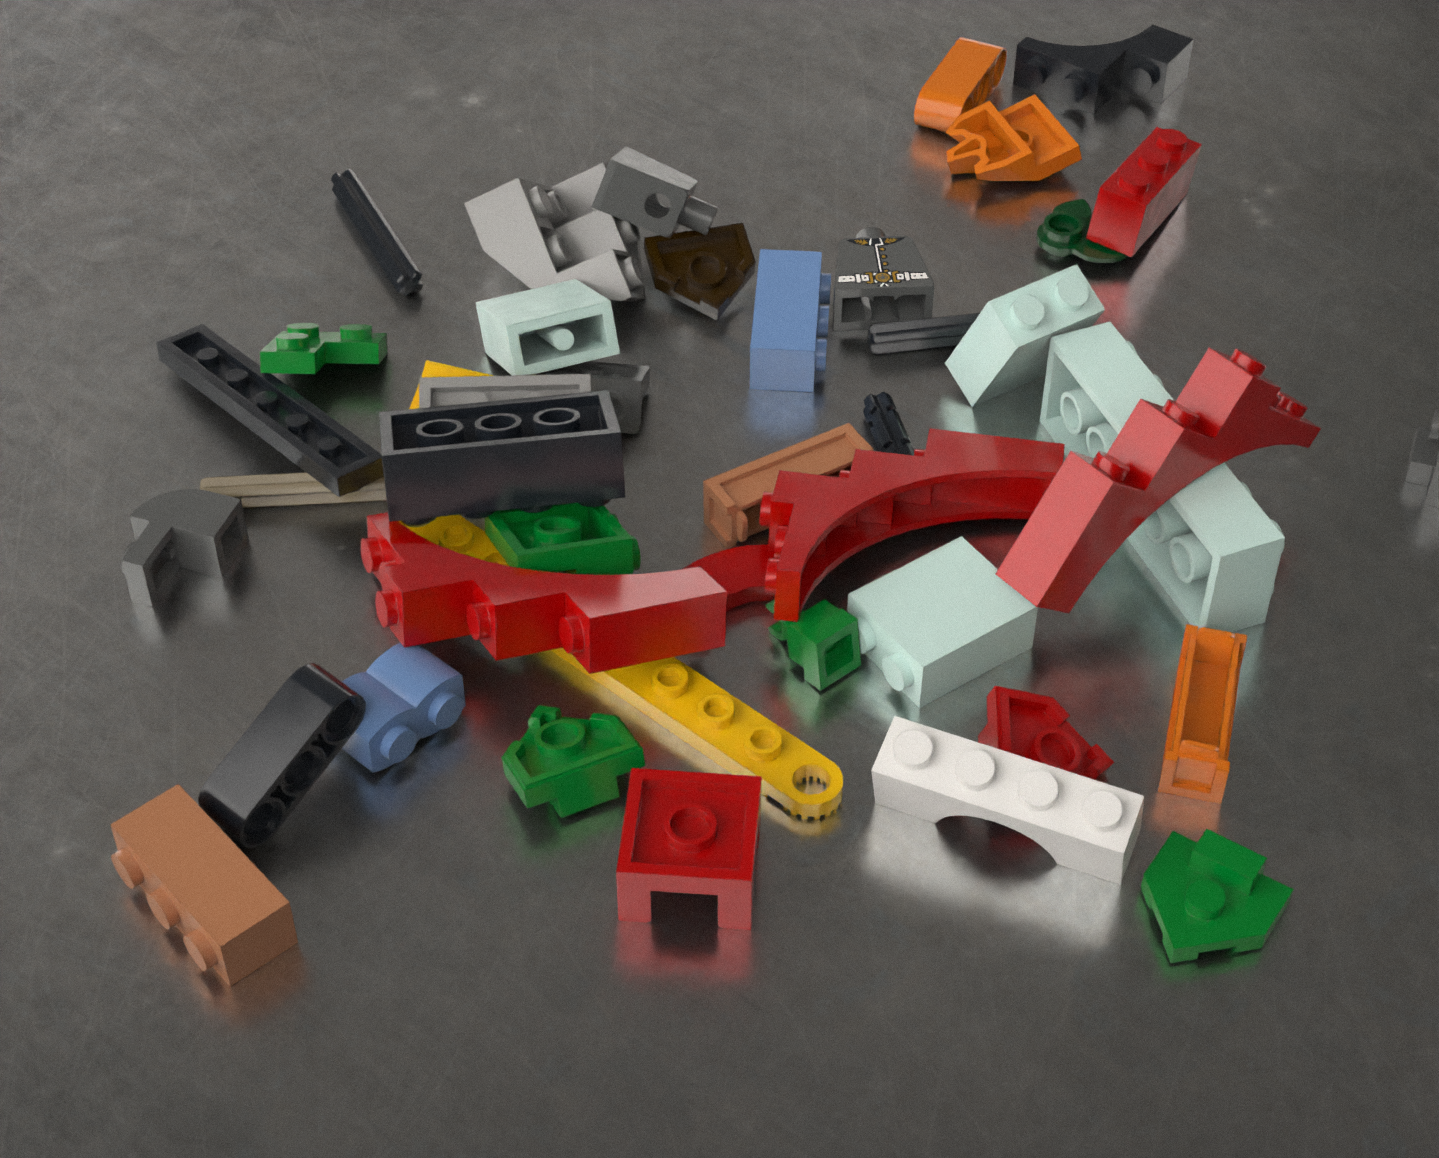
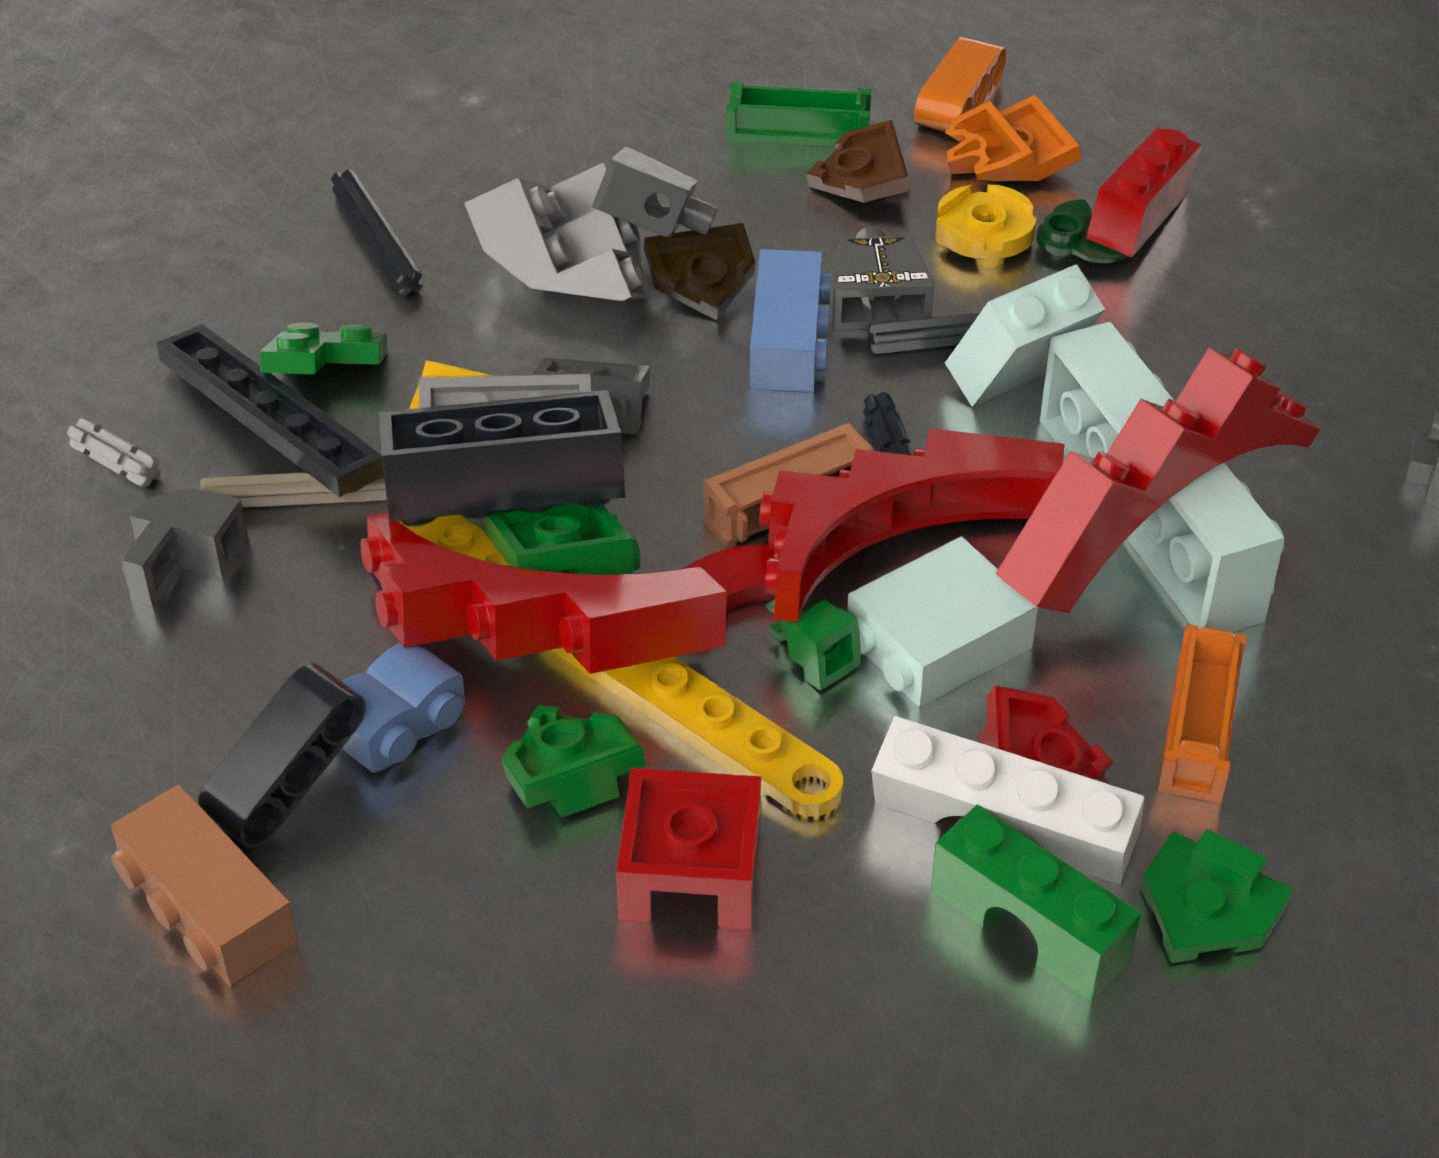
(114, 452): none -> light grey axle
(547, 328): light aqua brick -> none
(794, 114): none -> green container
(863, 166): none -> reddish brown plate
(985, 223): none -> yellow plate
(1078, 925): none -> green arch
(1089, 75): black arch -> none

